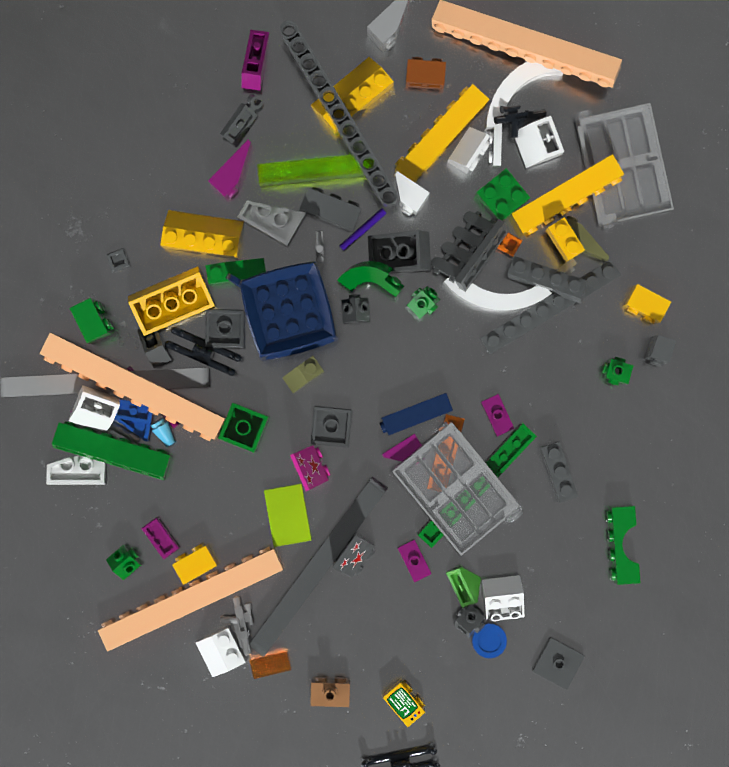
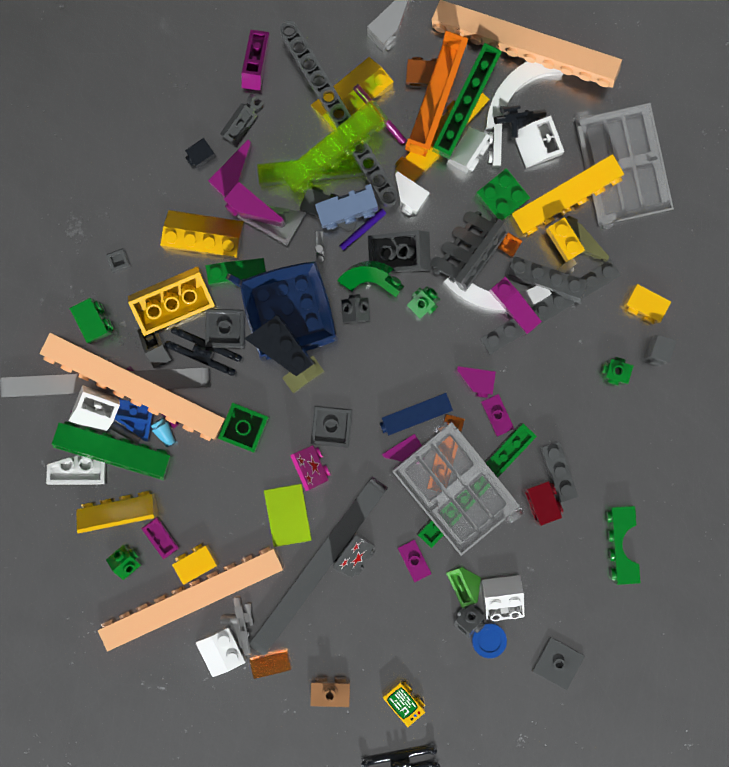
(117, 512): none -> yellow slope
(199, 153): none -> black brick
(249, 206): none -> magenta slope
(281, 345): none -> black wedge
(335, 146): none -> clear neon green brick
(347, 208): none -> sand blue wedge
(390, 126): none -> magenta bar
(436, 93): none -> orange piece
(467, 101): none -> green brick
(478, 380): none -> magenta slope
(515, 305): none -> magenta slope
(543, 502): none -> dark red brick

